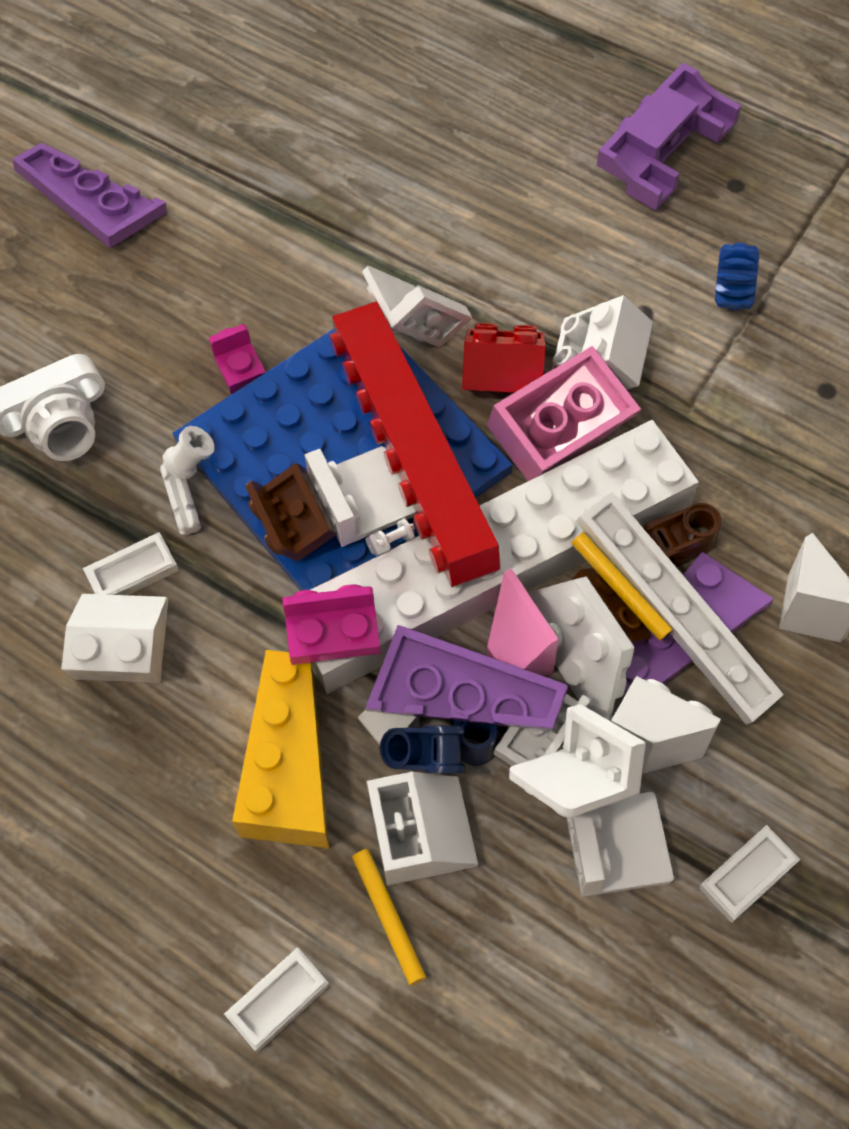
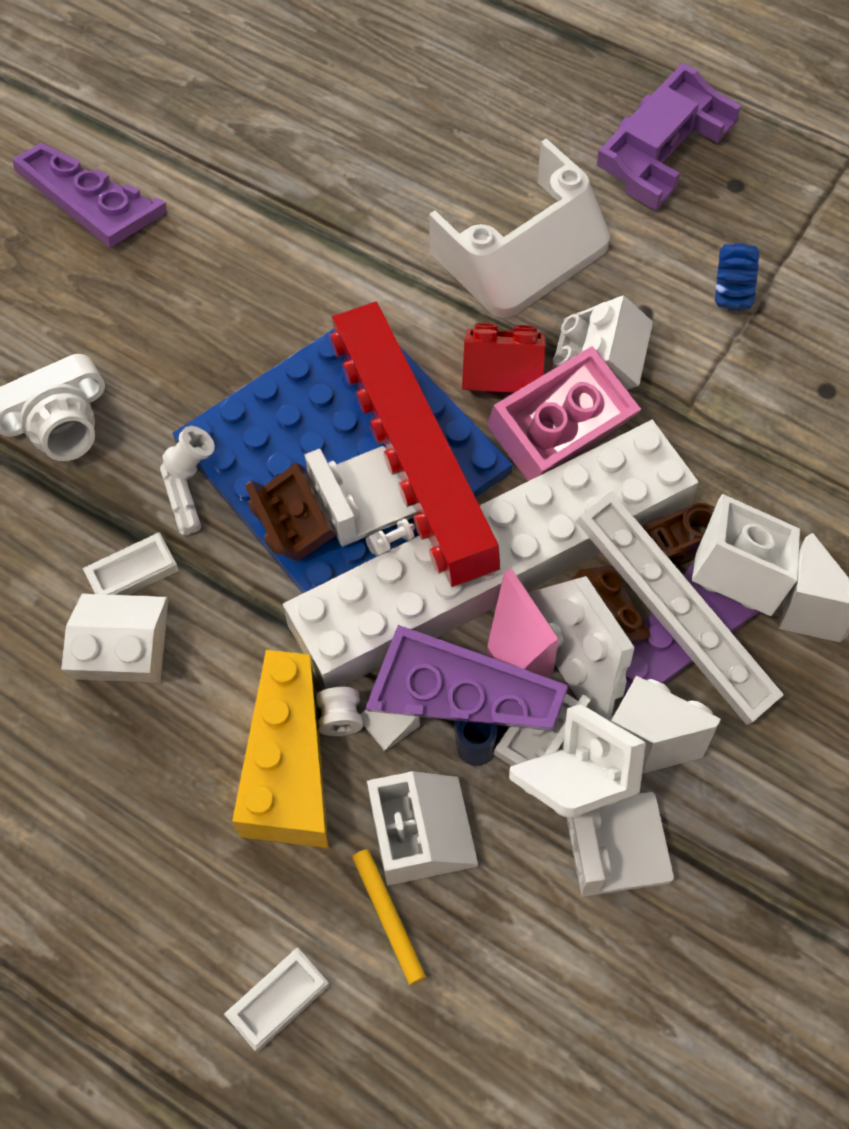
(235, 357): dark pink bracket -> none
(331, 624): dark pink bracket -> none
(339, 711): none -> white wheel
(415, 309): white bracket -> none
(424, 748): dark blue piece -> none
(537, 256): none -> white windscreen
(621, 586): yellow bar -> none
(747, 556): none -> white slope
(749, 874): white tile -> none

